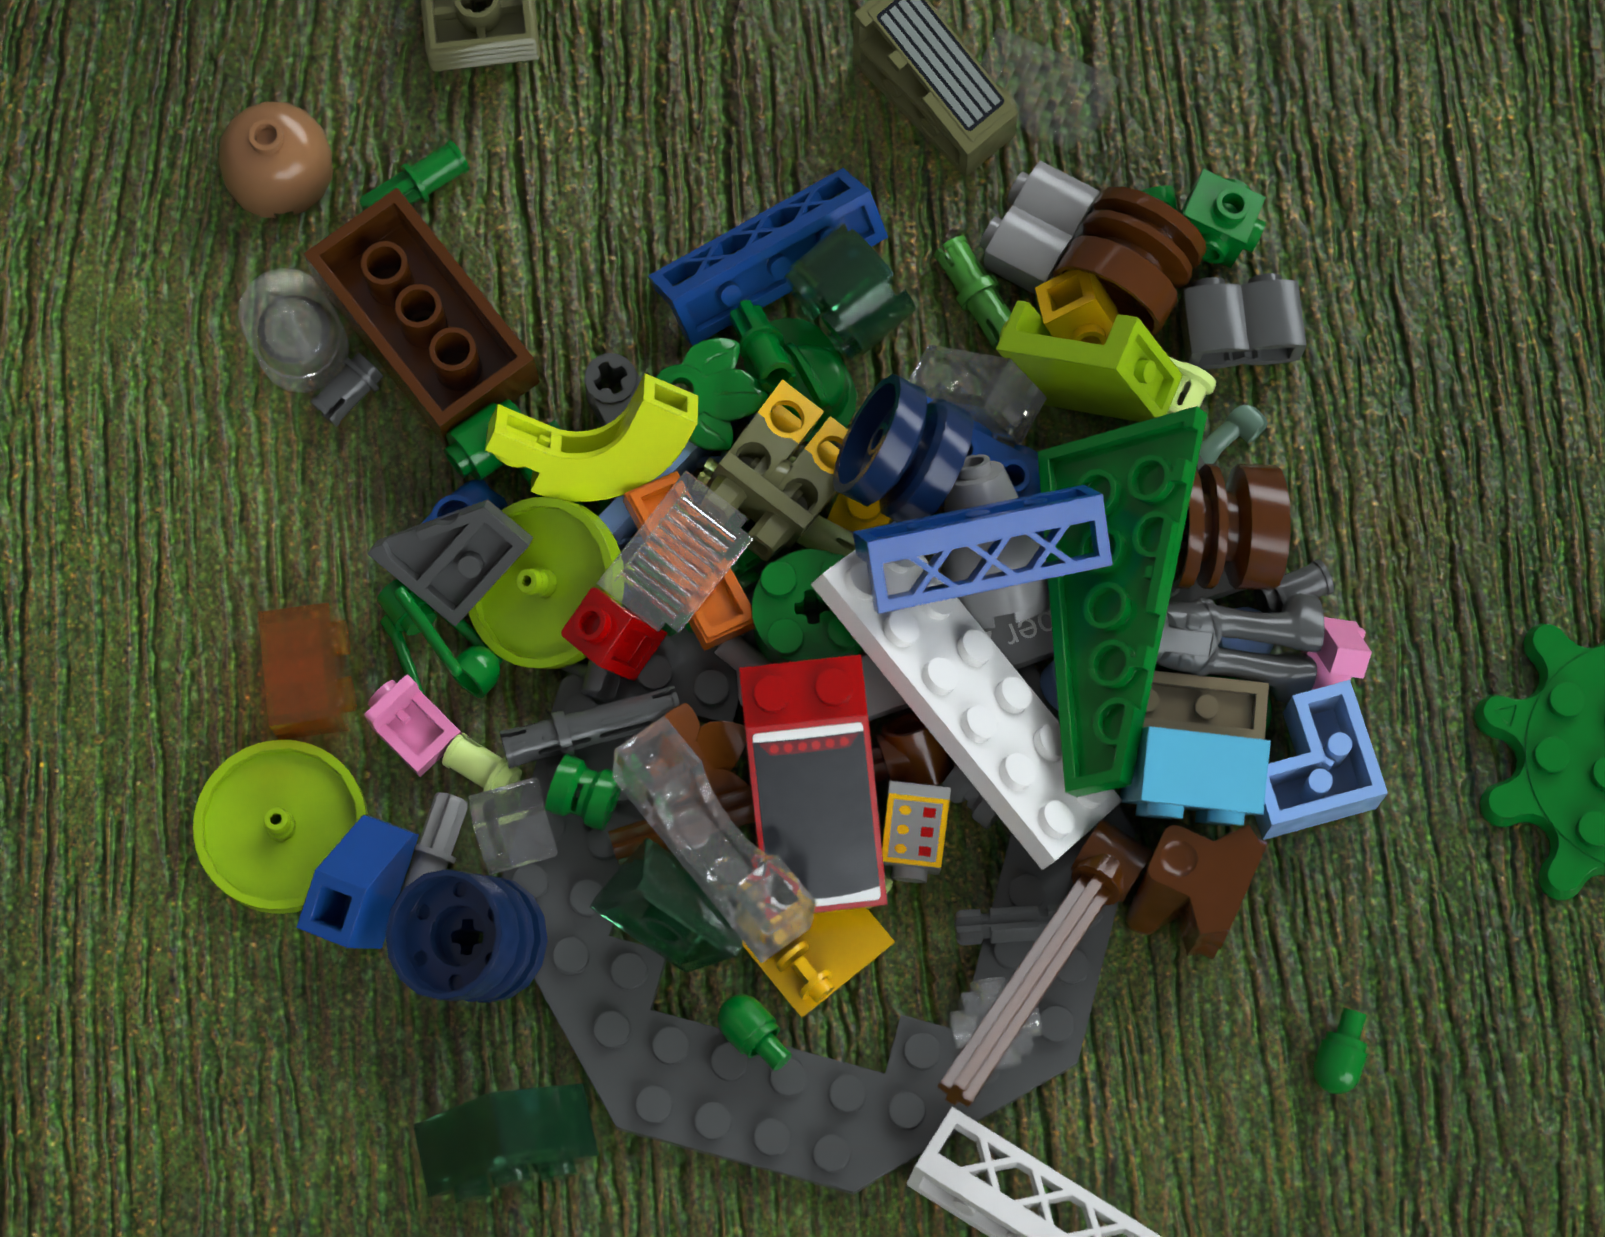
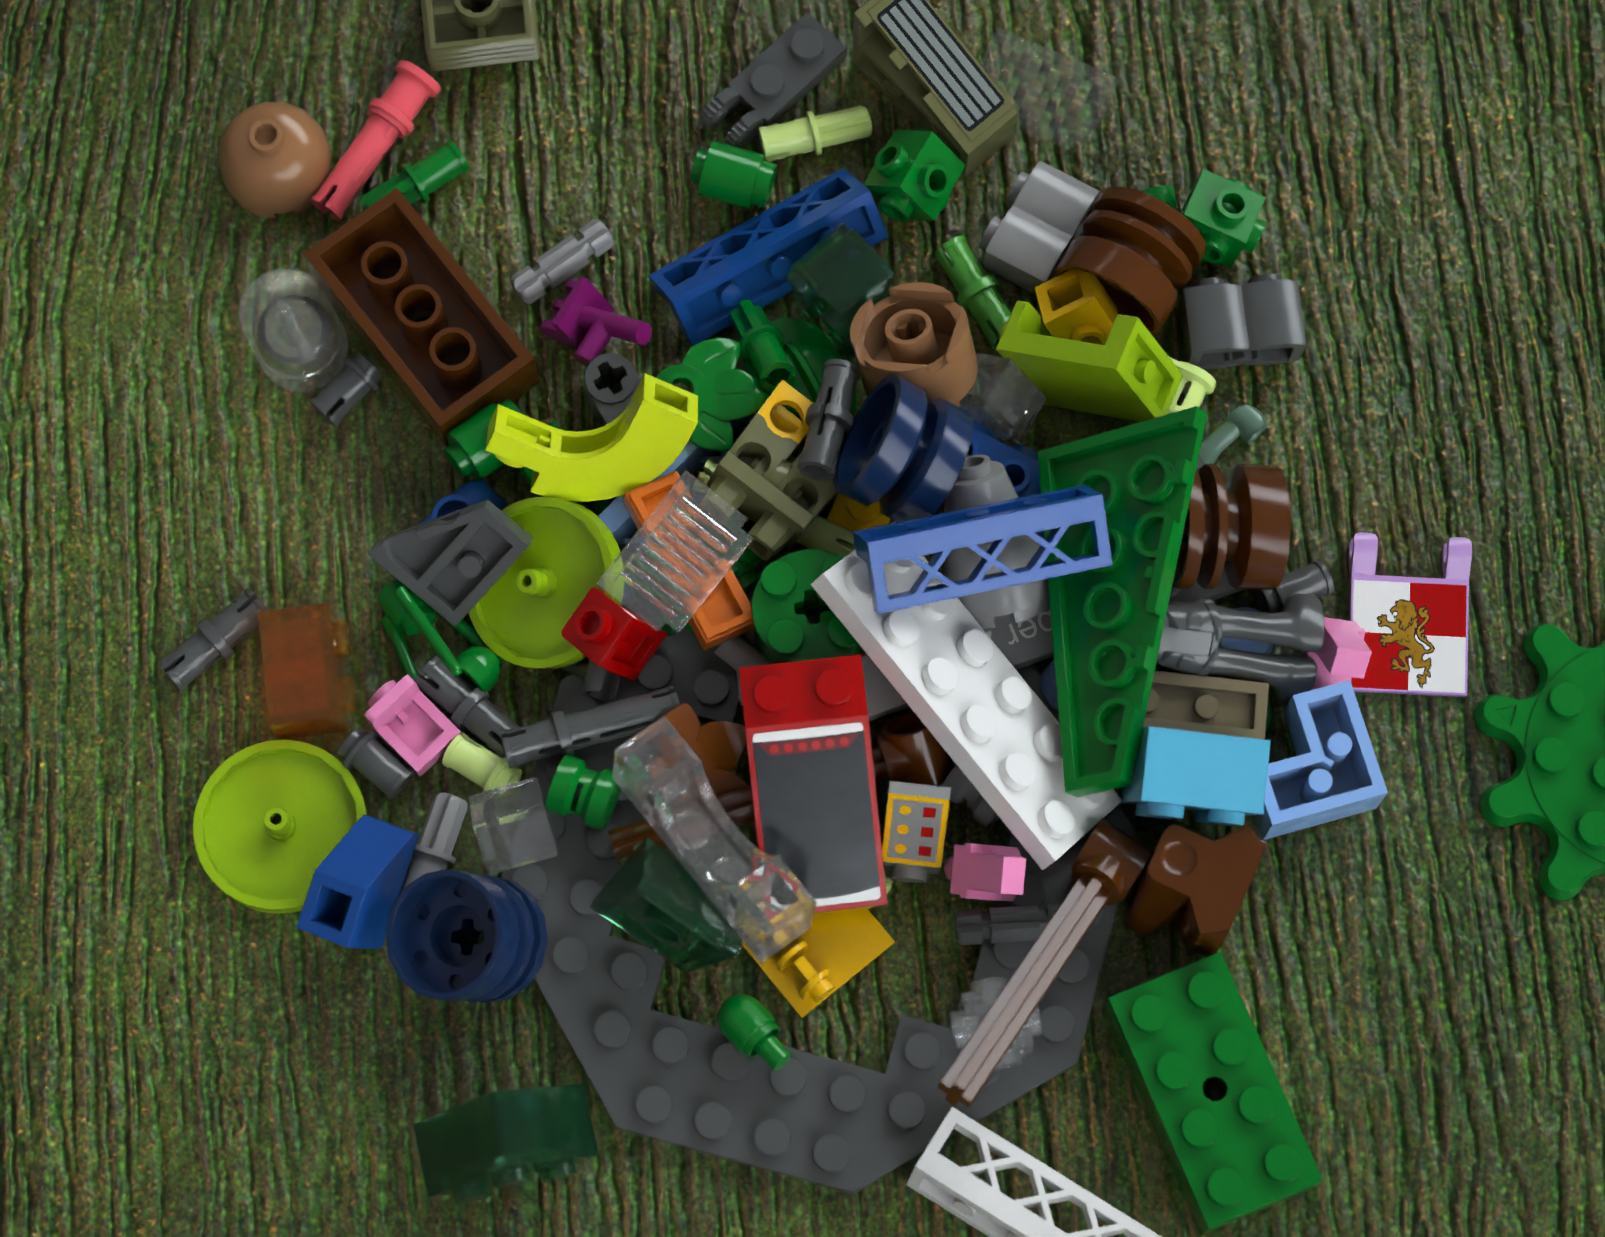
(213, 640): none -> dark grey pin
(375, 762): none -> dark grey pin
(389, 119): none -> coral pin
(466, 705): none -> dark grey pin
(562, 261): none -> light grey axle
(589, 323): none -> magenta arm
(733, 175): none -> green brick
(776, 79): none -> dark grey hinge
(814, 132): none -> yellowish green axle
(829, 419): none -> dark grey pin
(914, 175): none -> green brick
(917, 337): none -> medium nougat brick
(986, 872): none -> bright pink piece
(1226, 1152): none -> green brick
(1341, 1055): green cylinder -> none
(1412, 622): none -> flag

